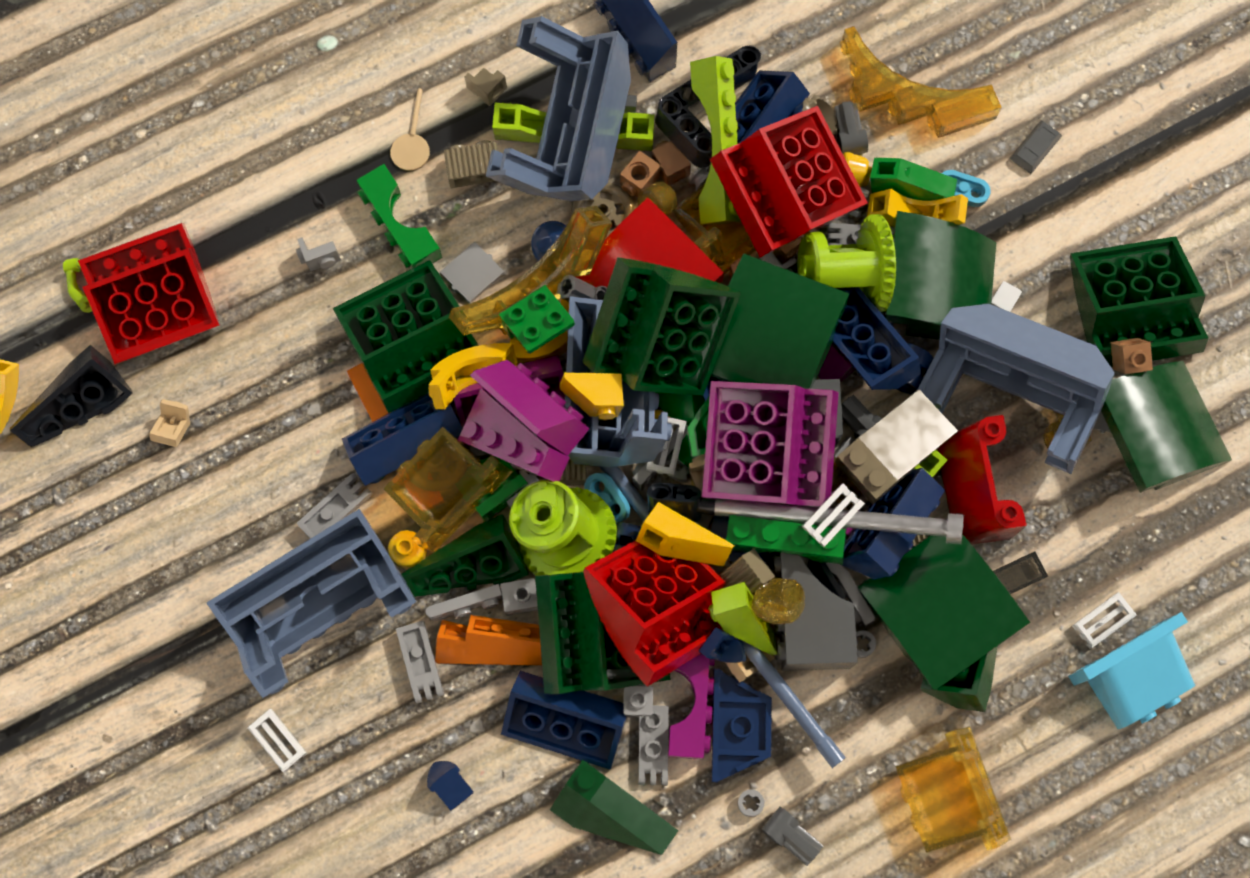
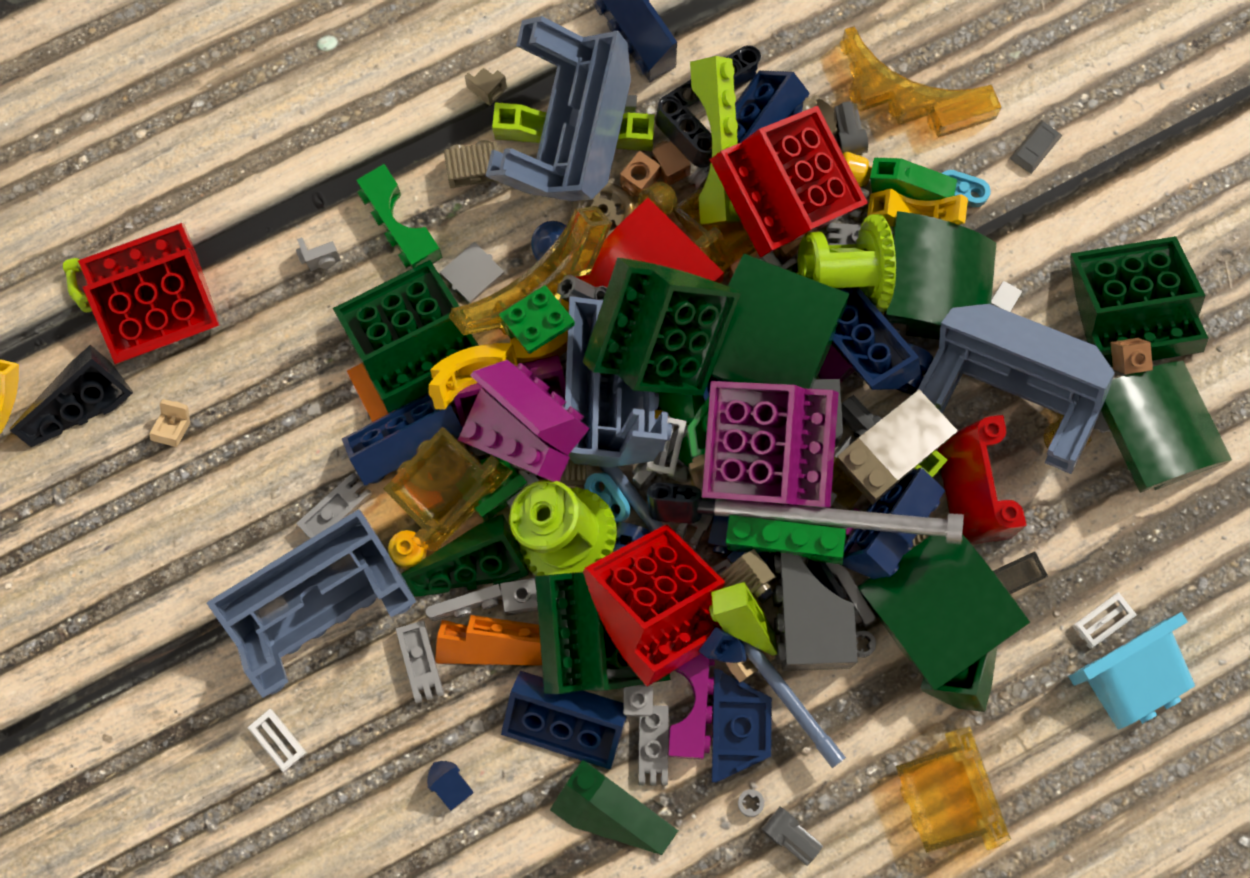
(411, 150): tan piece -> none
(595, 393): yellow slope -> none
(681, 538): yellow slope -> none
(779, 601): clear yellow hair -> none
(849, 496): white tile -> none

